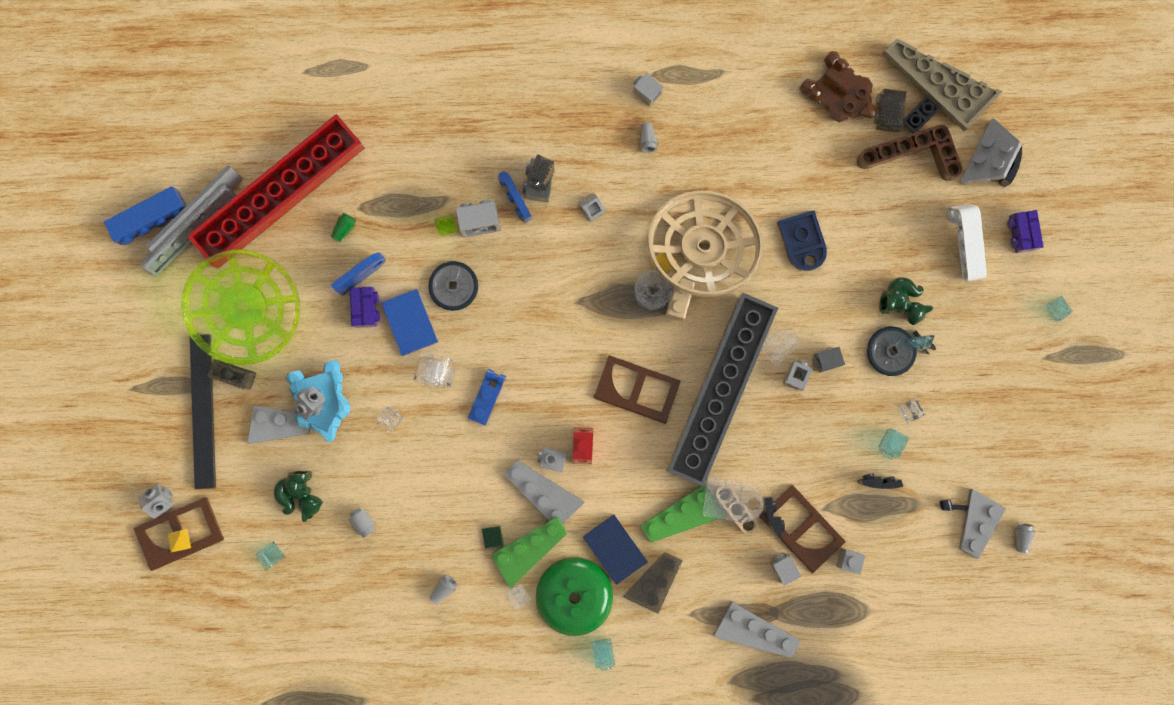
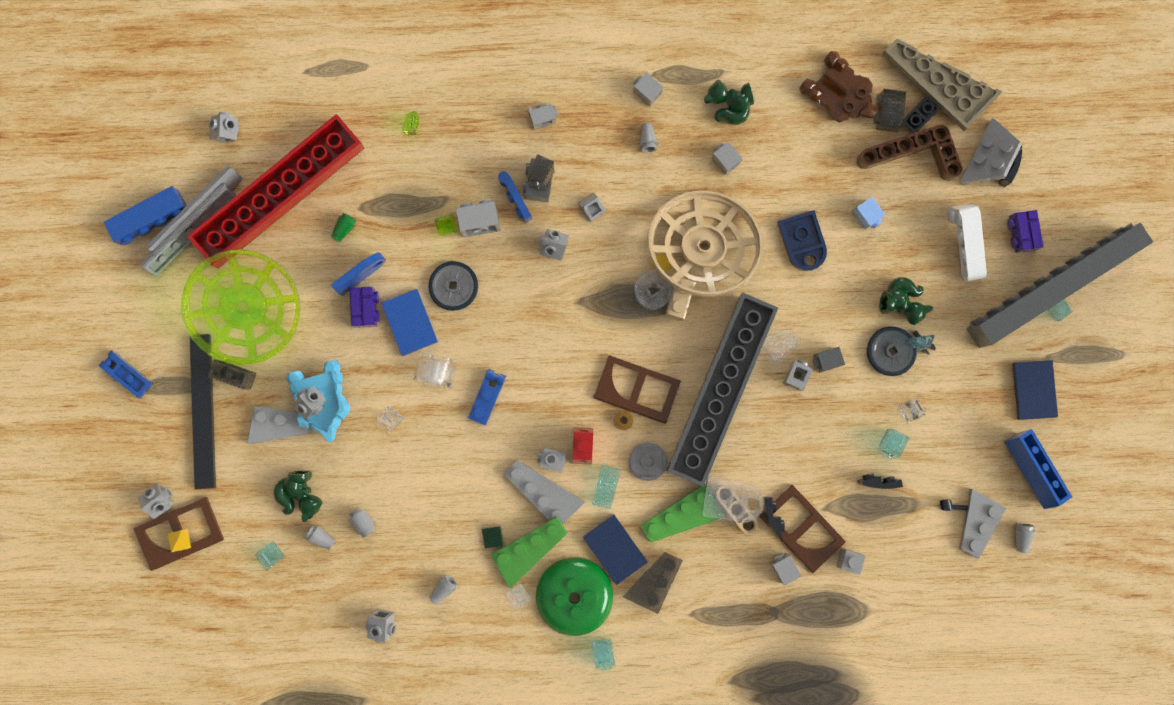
(126, 374): none -> blue plate
(223, 127): none -> light grey brick
(319, 537): none -> light grey cone
(380, 625): none -> light grey brick
(411, 123): none -> clear neon green slope
(543, 115): none -> light grey brick
(553, 244): none -> light grey brick
(606, 487): none -> clear light blue slope
(623, 414): none -> pearl gold plate
(648, 461): none -> flat silver tile
(726, 157): none -> light grey brick
(737, 101): none -> dark green animal
(750, 630): light grey wing -> none
(869, 213): none -> light blue brick
(1035, 390): none -> dark blue tile
(1038, 469): none -> blue brick
(1058, 284): none -> dark grey brick

